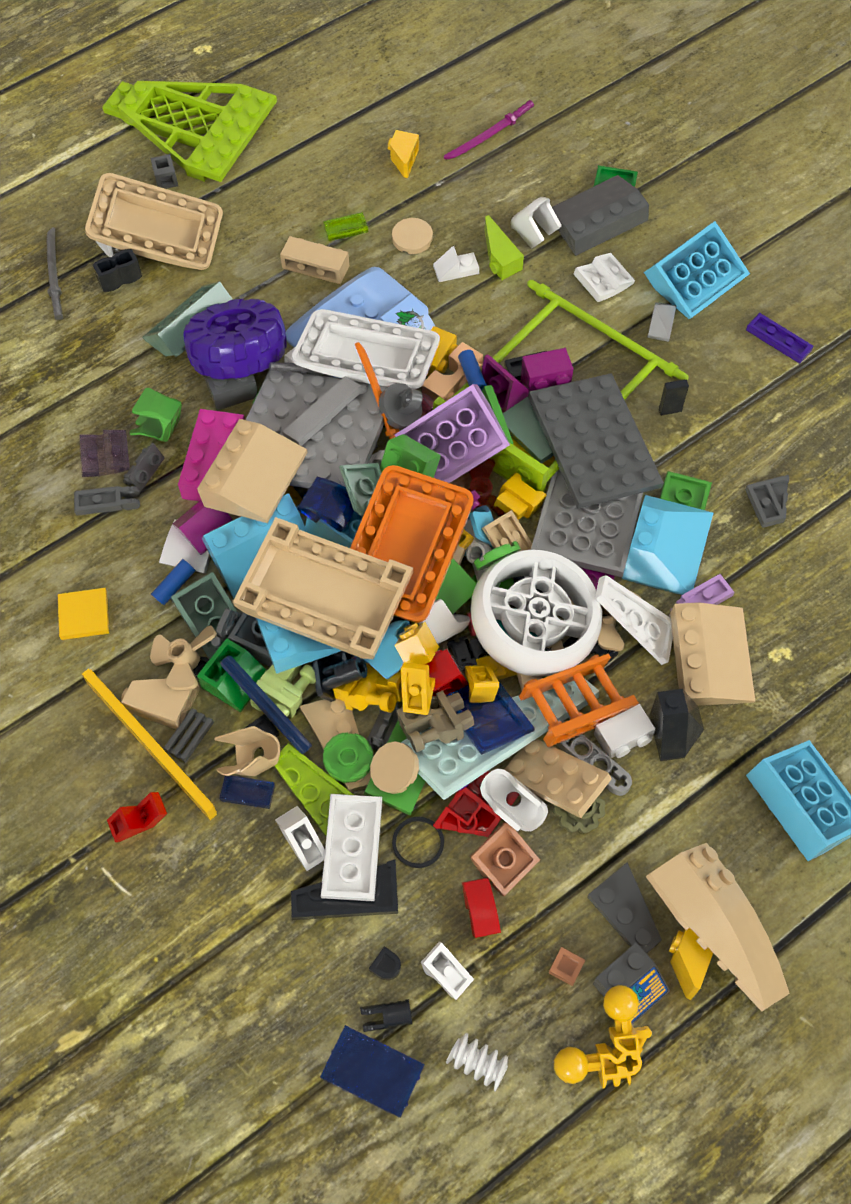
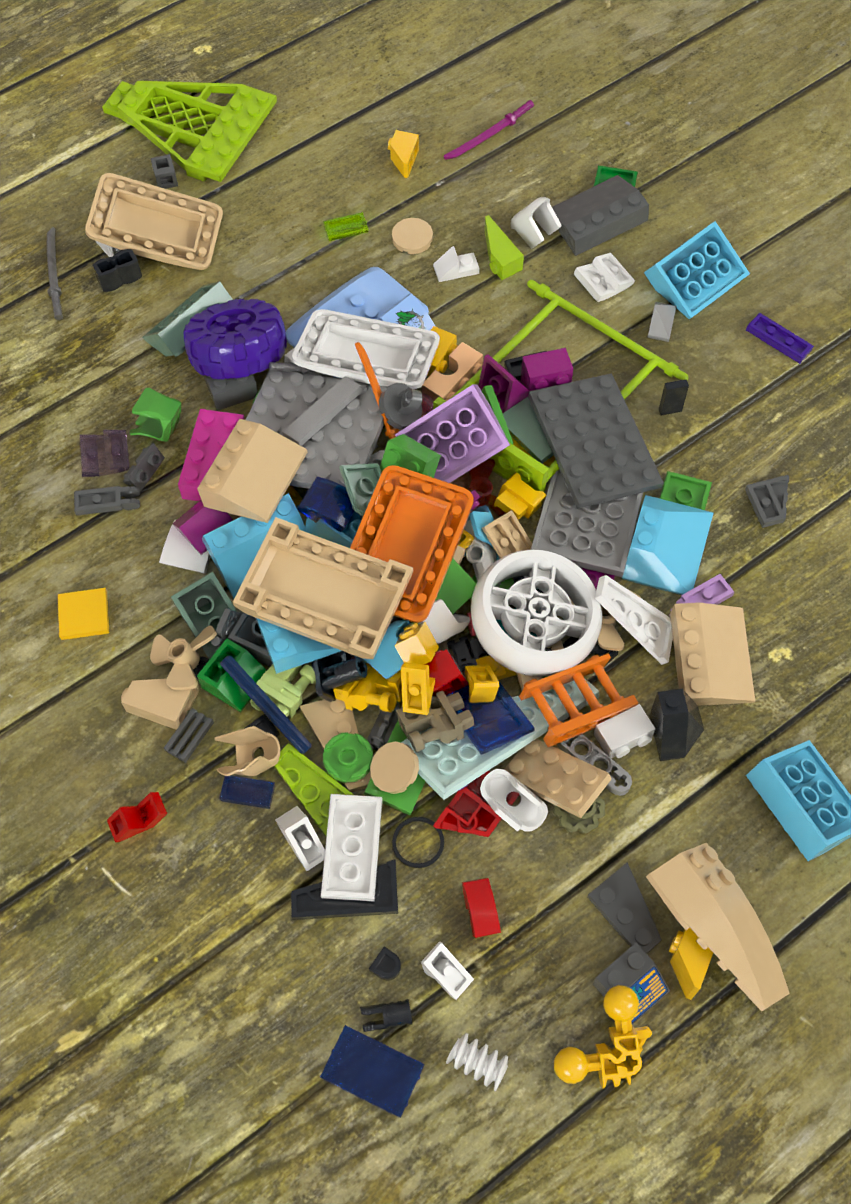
(150, 744): yellow tile -> none
(173, 582): blue piece -> none
(315, 260): tan brick -> none
(471, 369): blue piece -> none
(495, 554): bright green tile -> none
(504, 858): nougat slope -> none
(567, 966): nougat tile -> none

